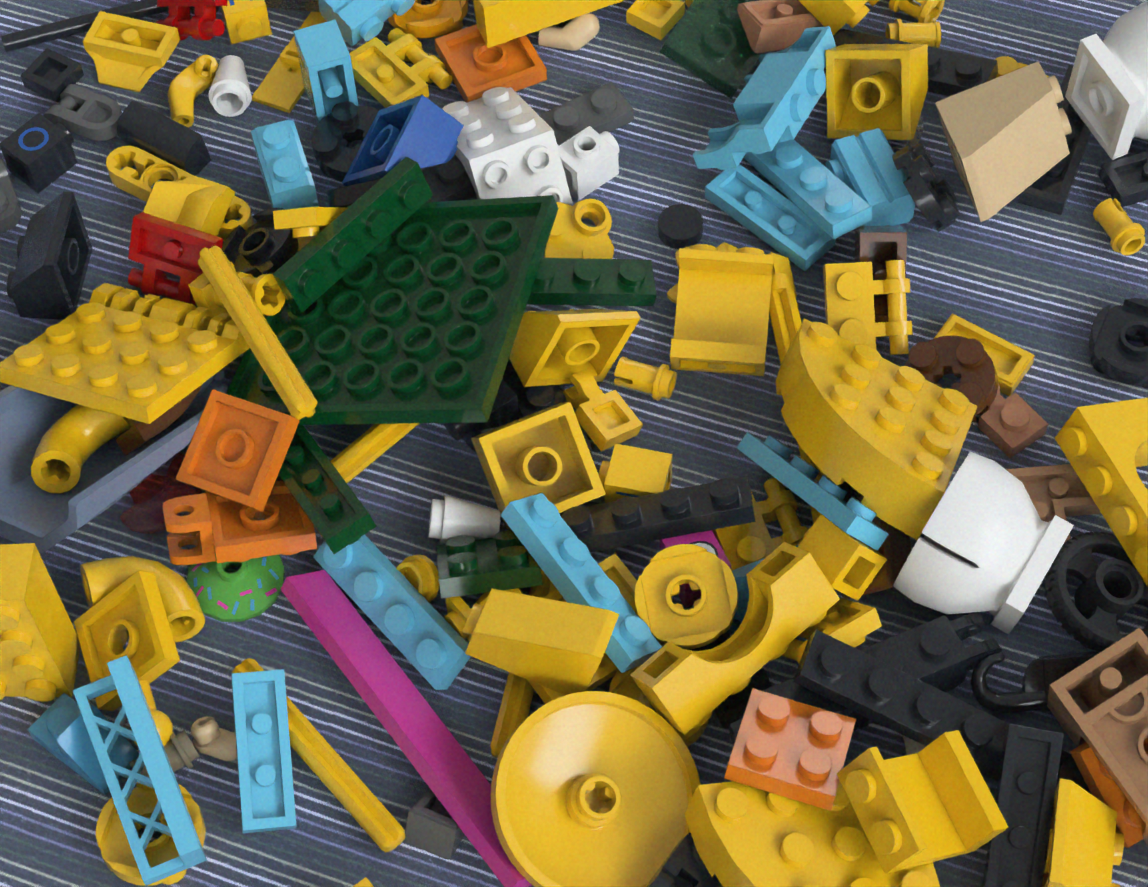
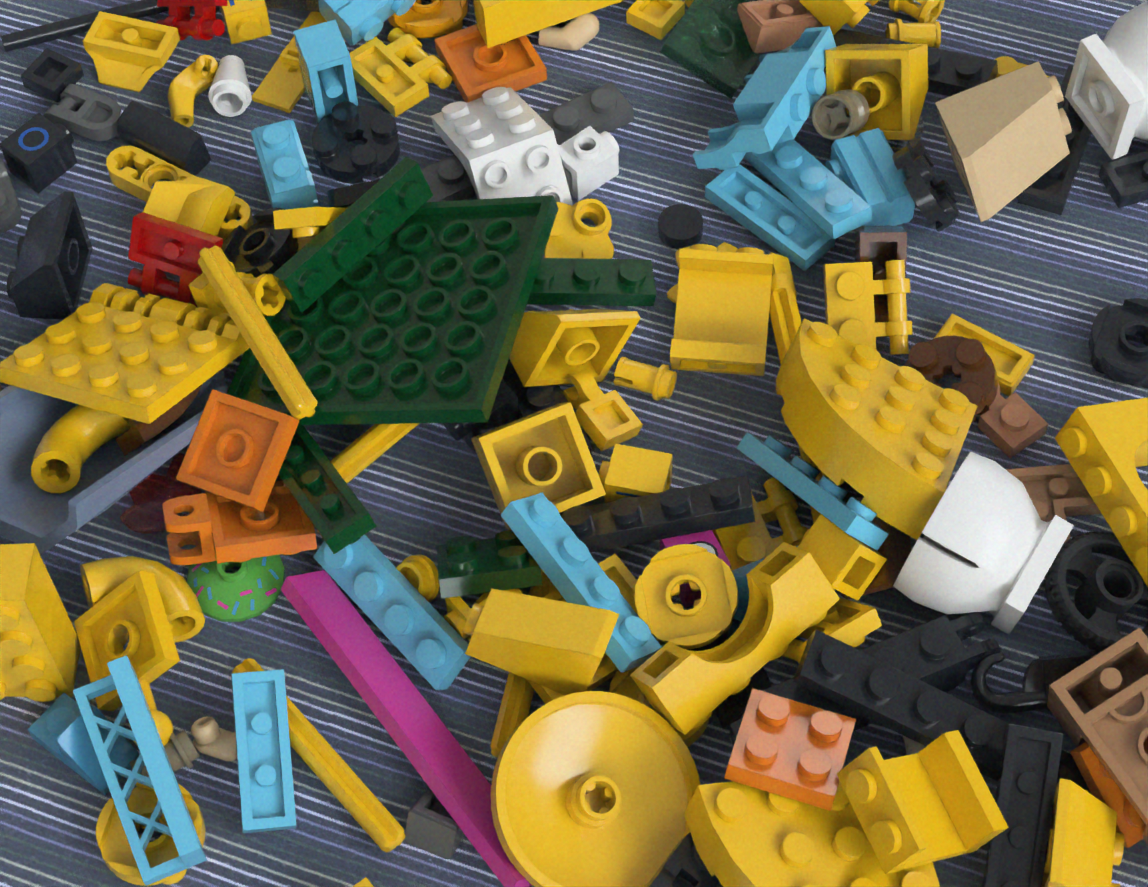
(404, 130): blue slope -> none
(461, 518): white cone -> none
(831, 116): none -> dark tan wheel
(1124, 234): yellow pin -> none

